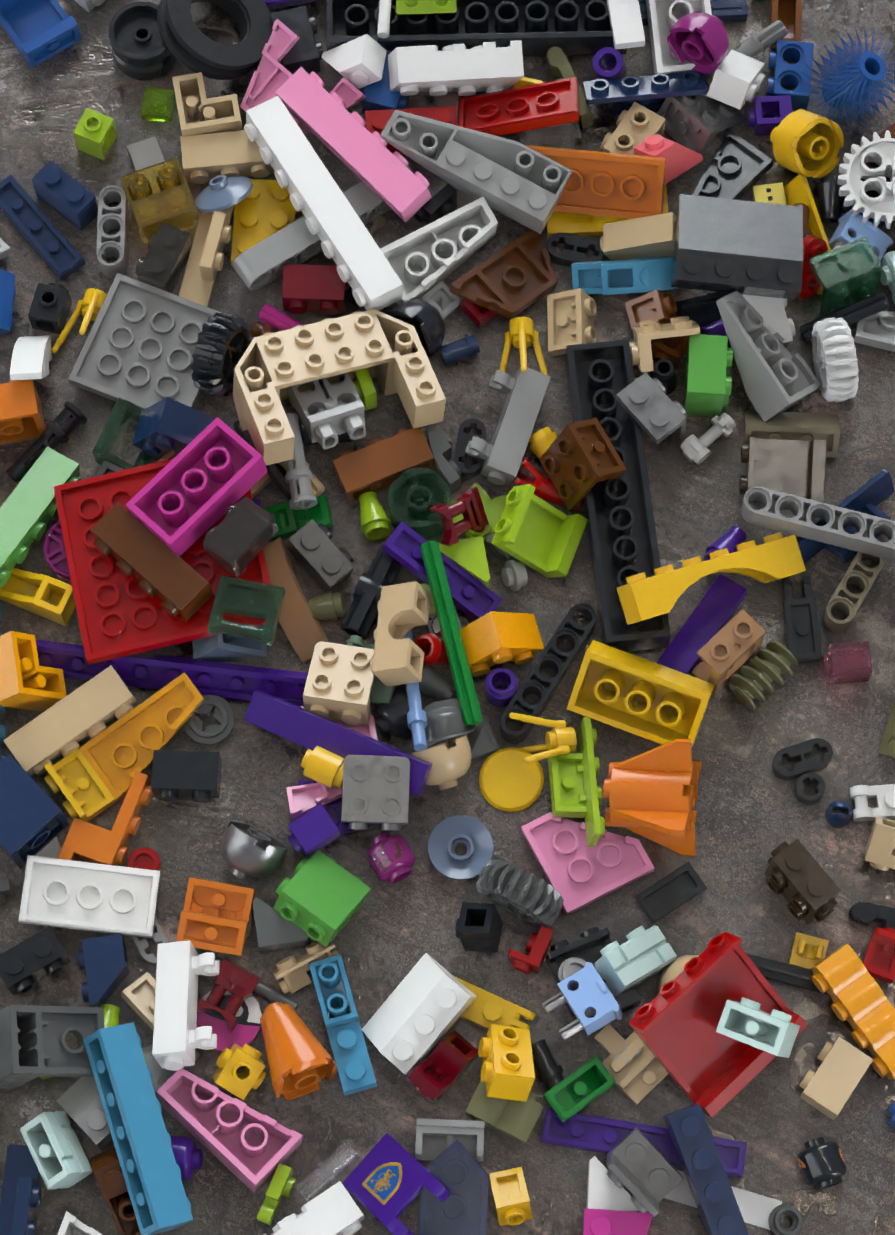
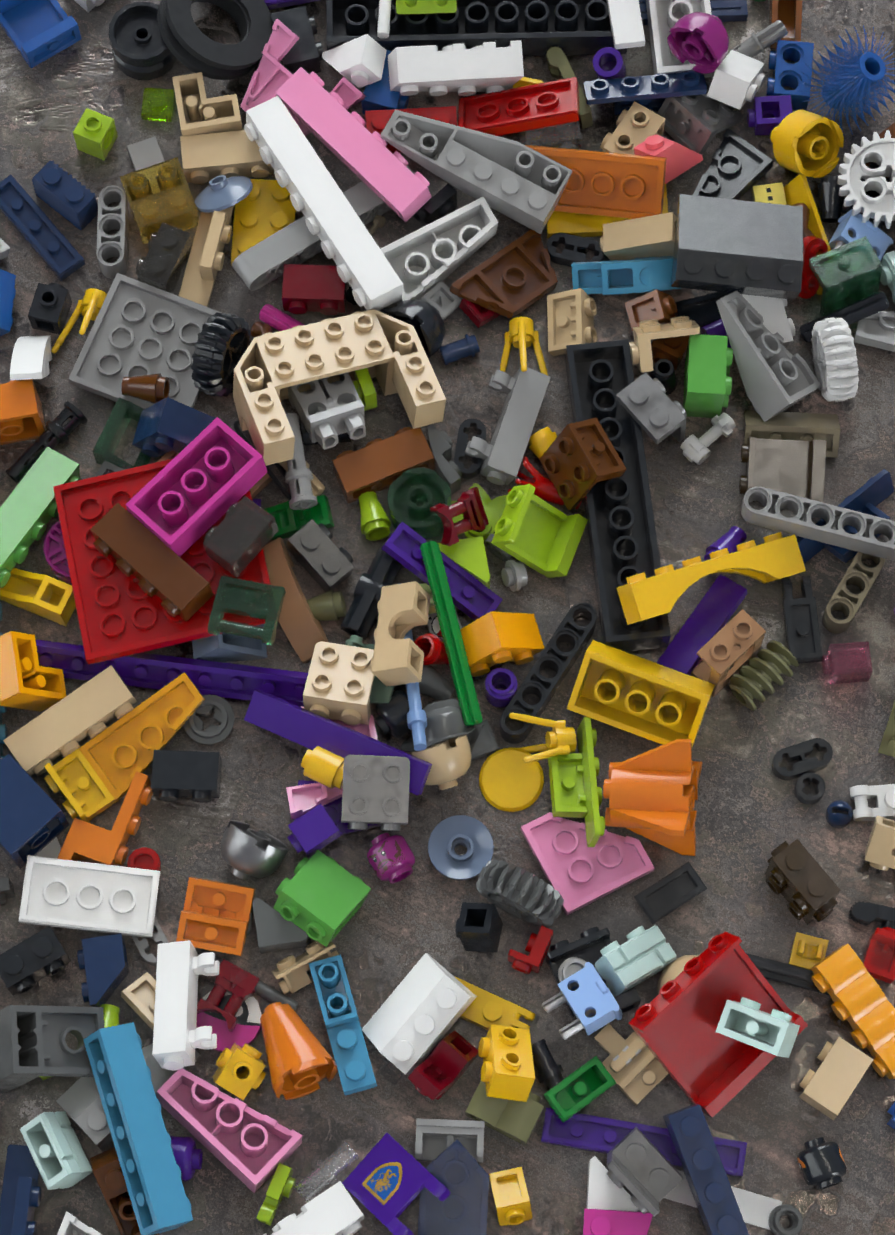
(146, 387): none -> reddish brown cone

